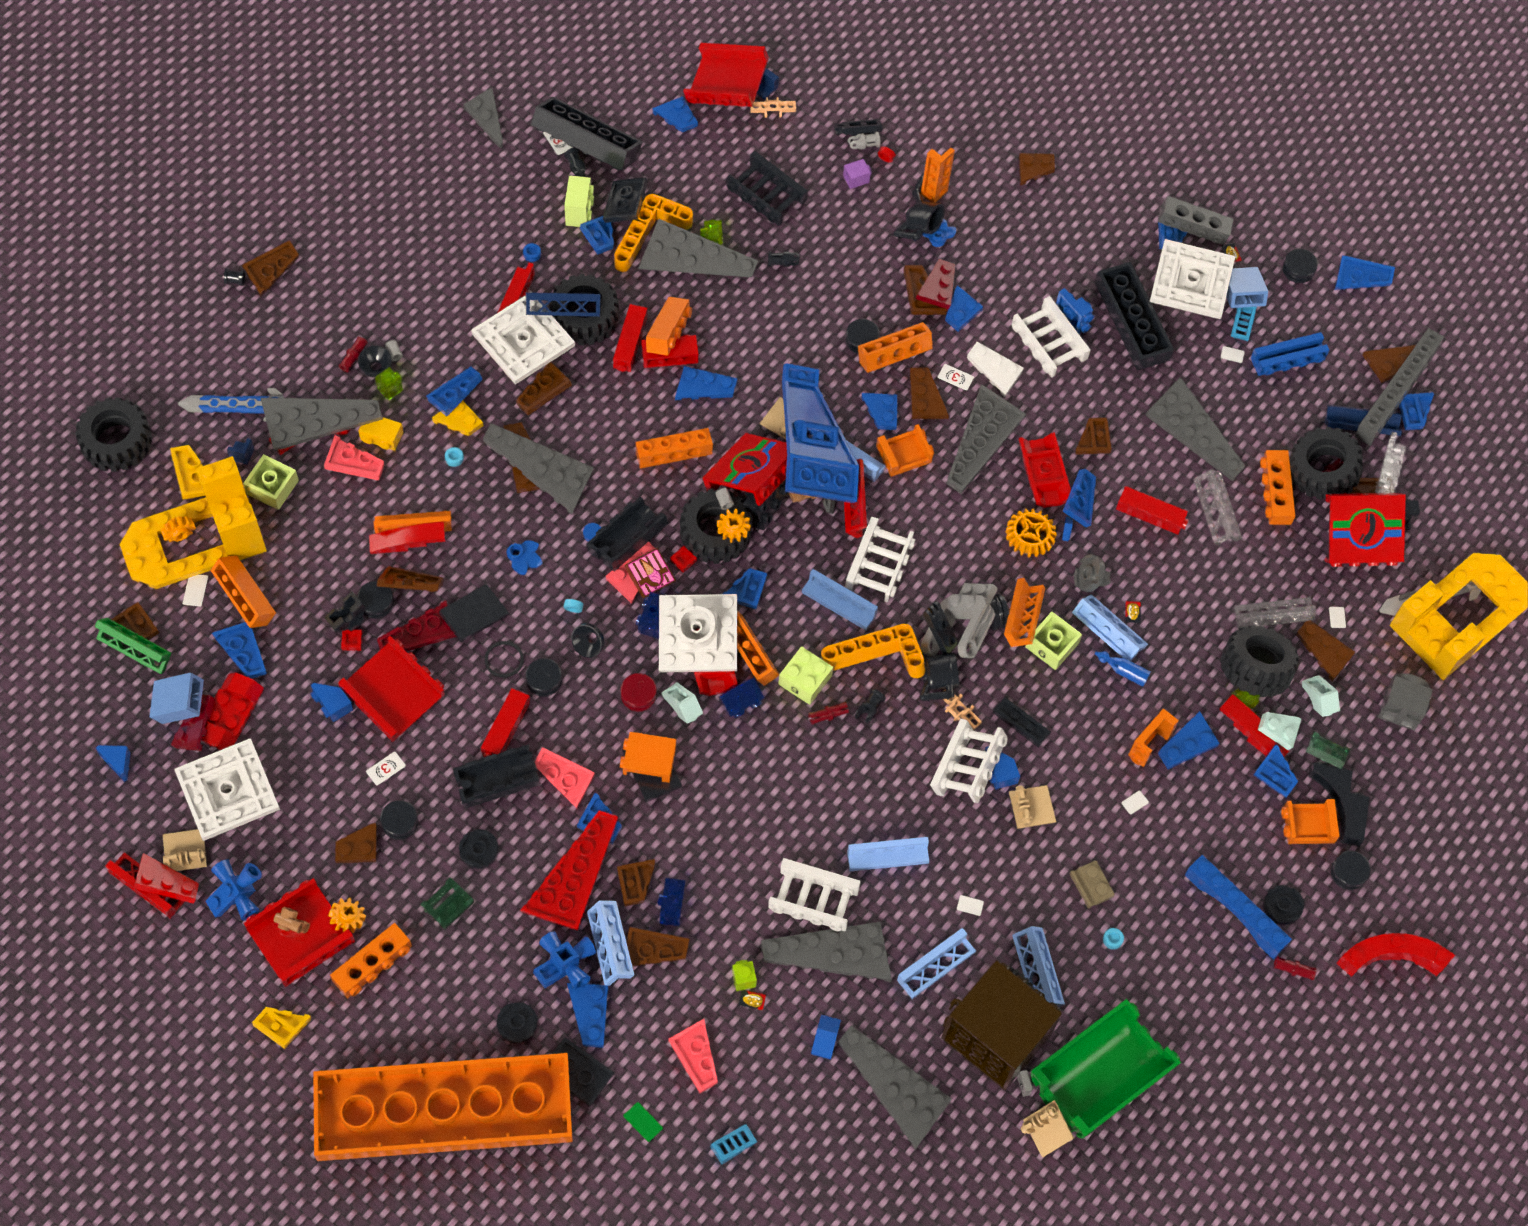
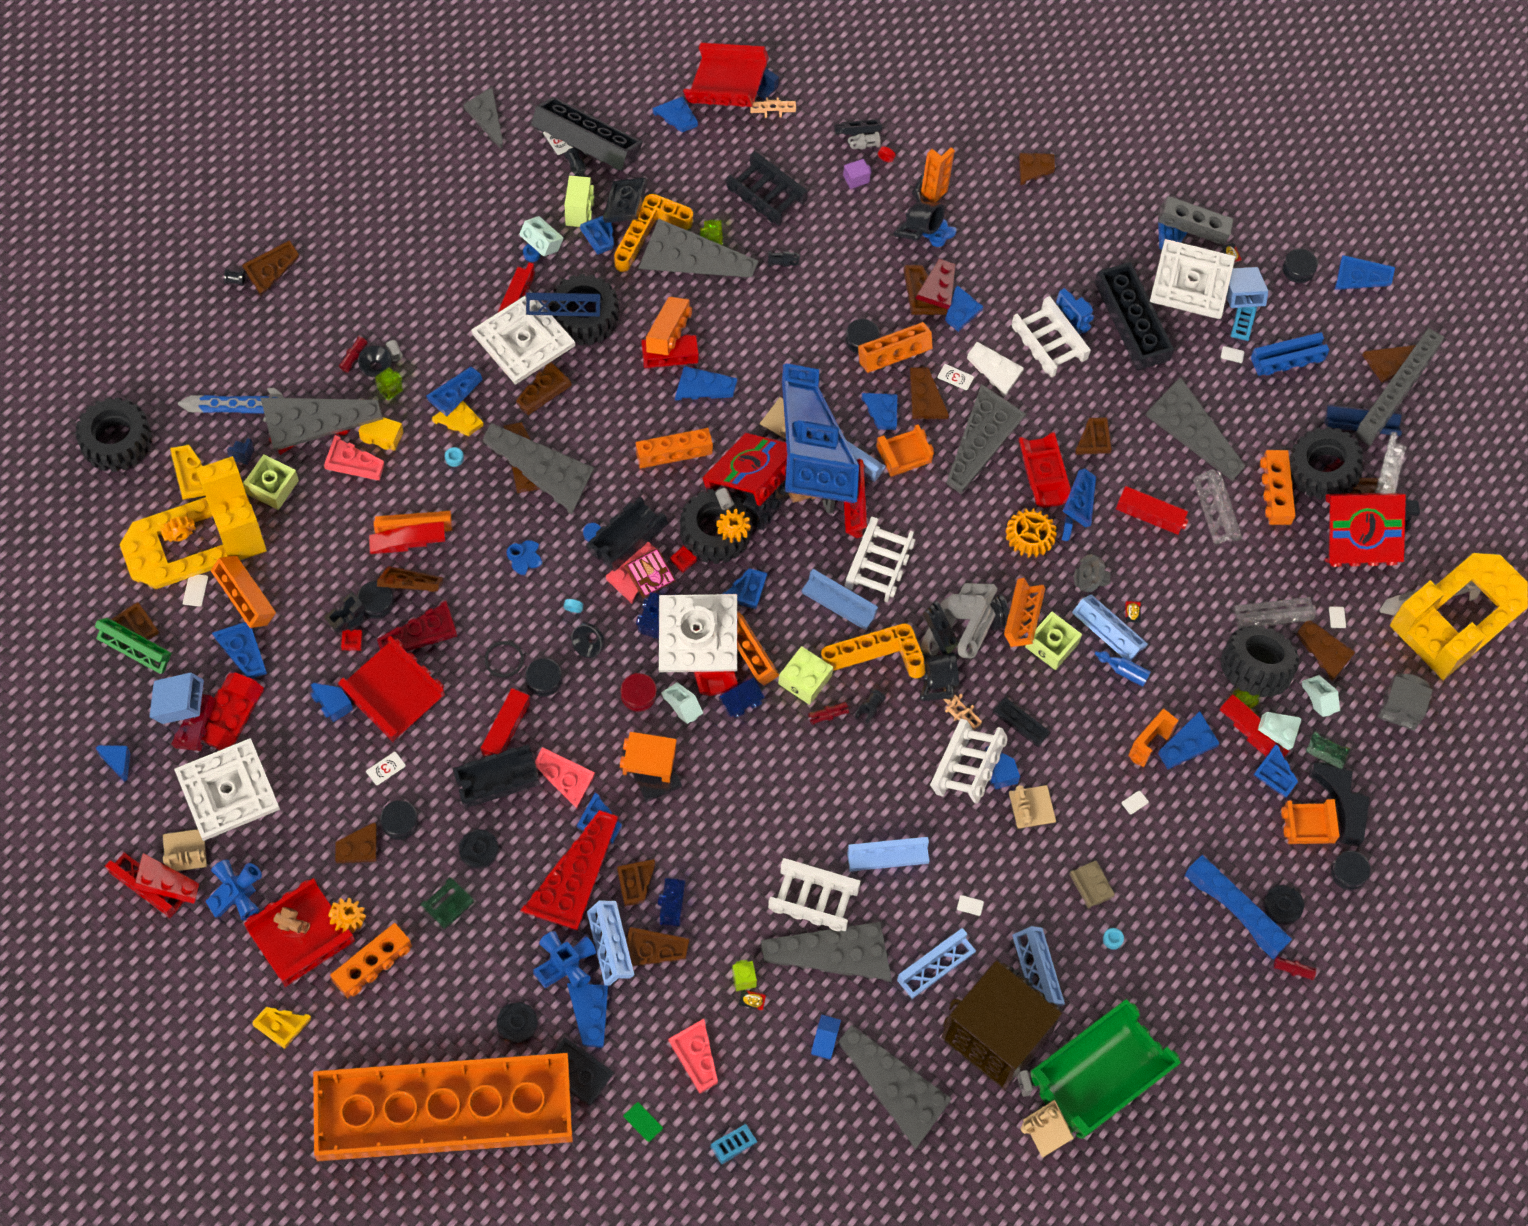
(473, 613): black tile -> none
(541, 236): none -> light aqua brick
(630, 338): red brick -> none
(1396, 947): red brick -> none
(1415, 410): blue wing -> none

